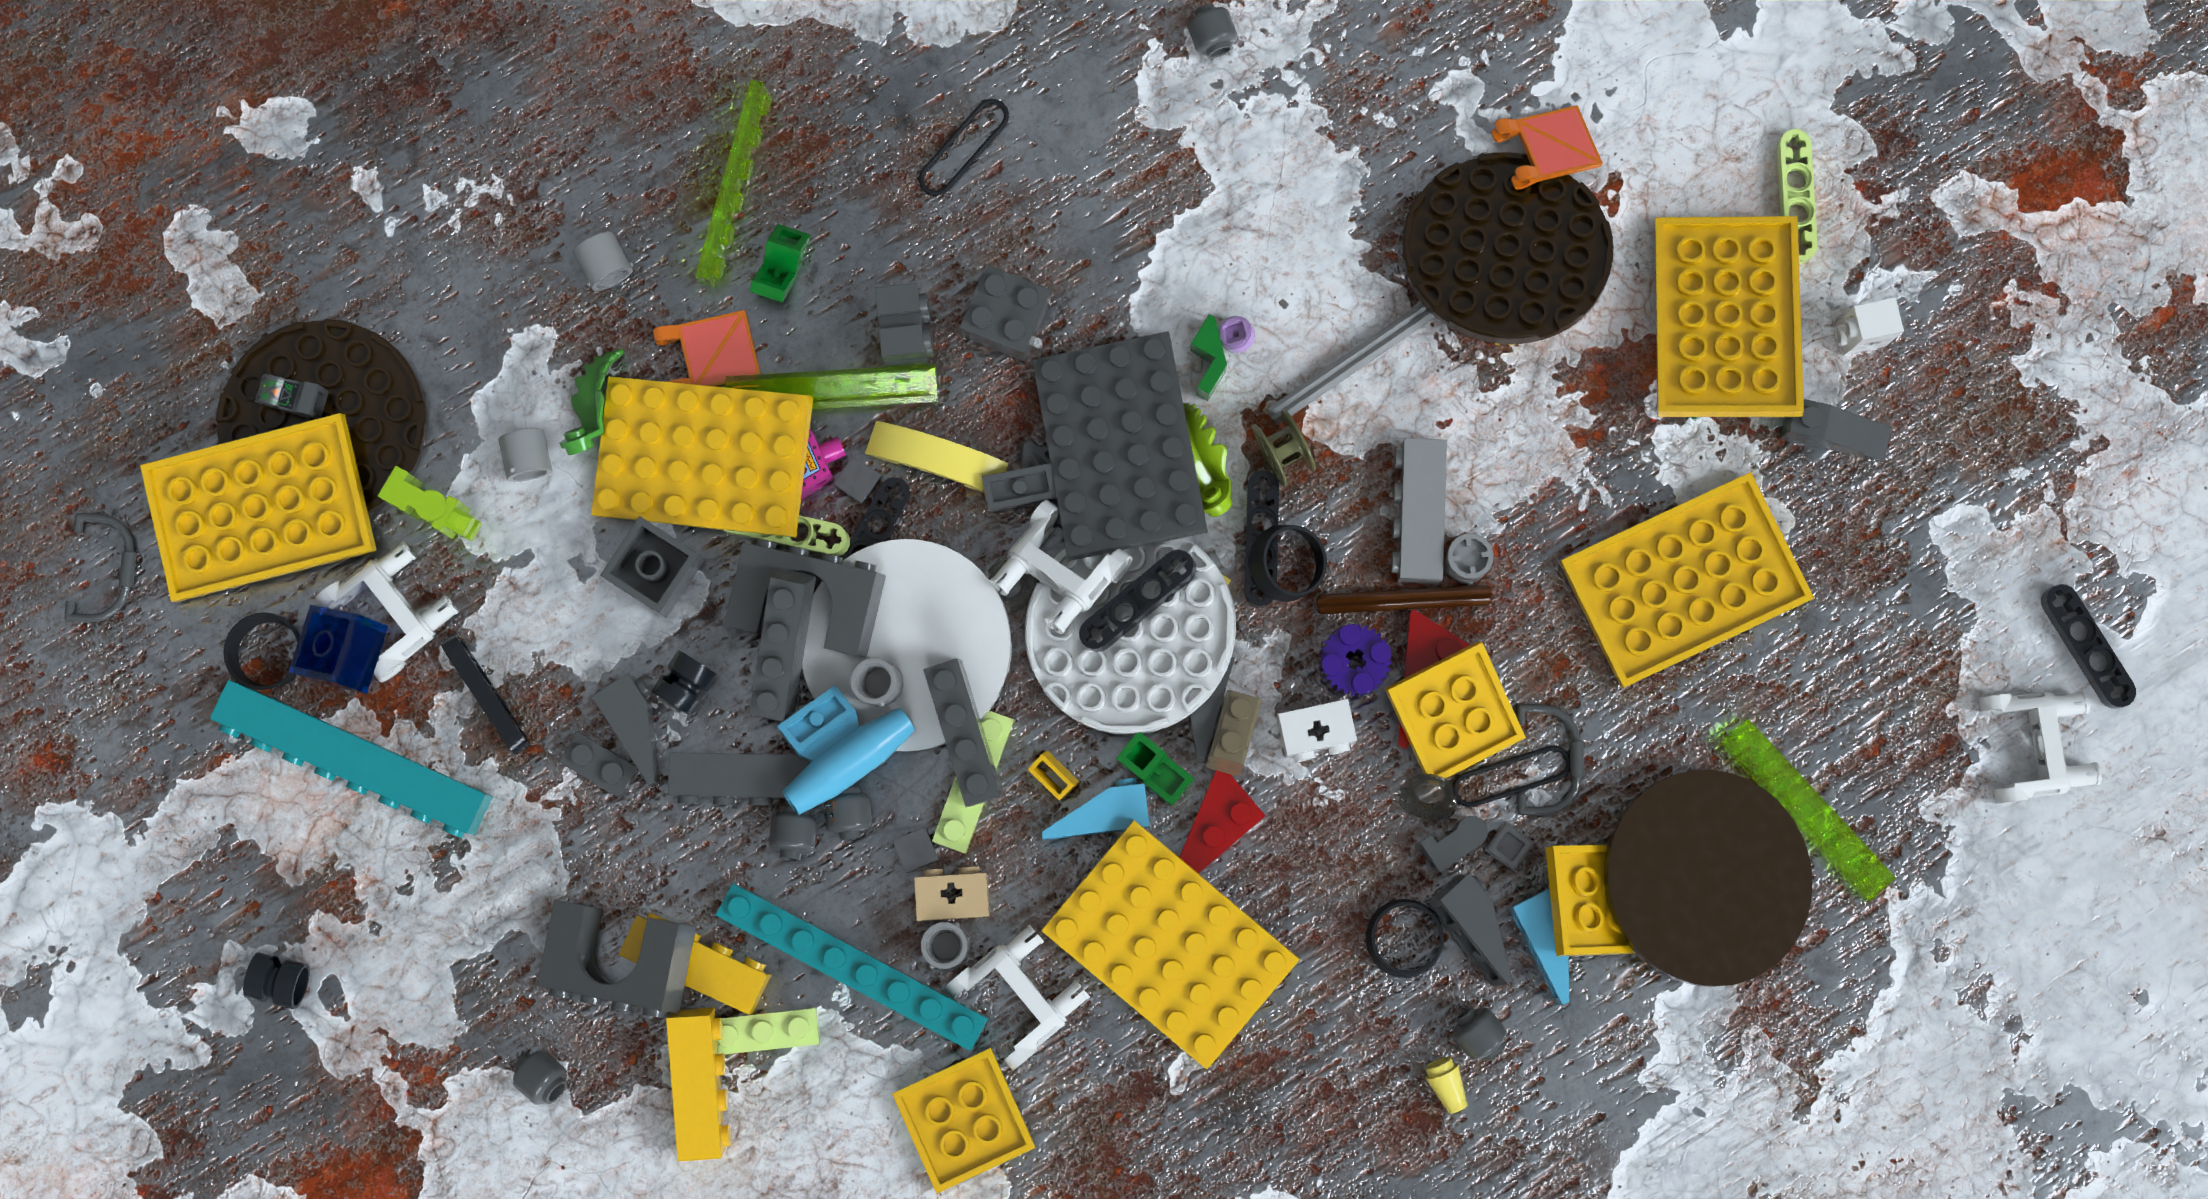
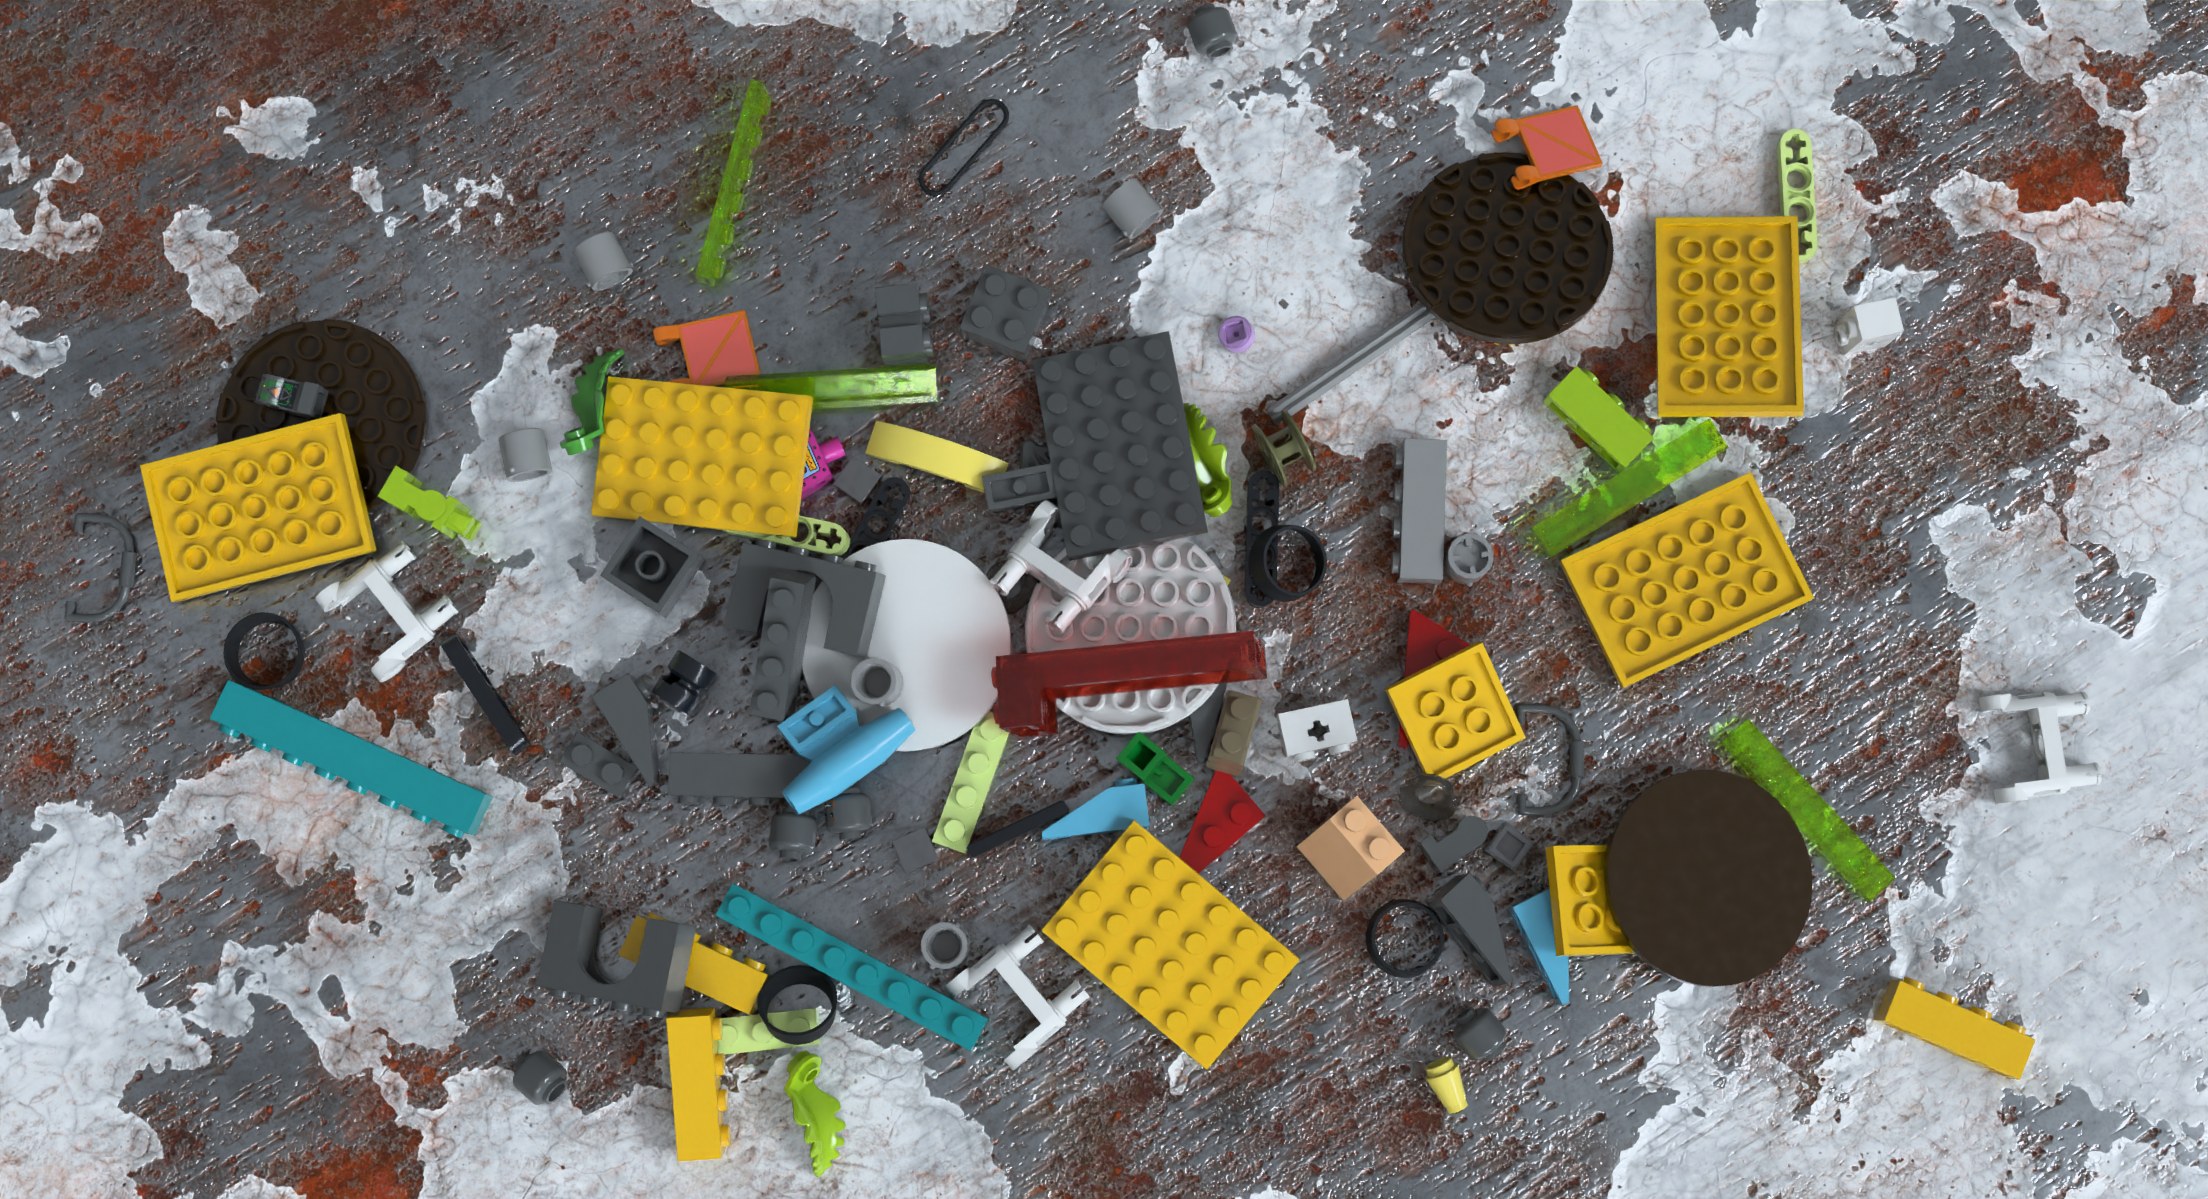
(270, 979): black wheel -> none
(338, 648): clear blue brick -> none
(781, 263): green slope -> none
(791, 976): none -> black tyre
(814, 1110): none -> lime plant
(932, 904): tan brick -> none
(963, 732): dark grey brick -> none
(963, 1120): yellow plate -> none
(1017, 829): none -> black tile
(1034, 681): none -> clear red brick
(1059, 769): yellow piece -> none
(1132, 208): none -> light grey piece
(1141, 606): black beam -> none
(1209, 347): green slope -> none
(1350, 848): none -> light nougat slope
(1373, 654): dark purple brick -> none
(1404, 599): reddish brown axle -> none
(1506, 762): black piece -> none
(1599, 418): none -> lime brick
(1629, 488): none -> clear neon green plate
(1837, 431): dark grey slope -> none
(1955, 1029): none -> yellow brick
(2093, 643): black beam -> none

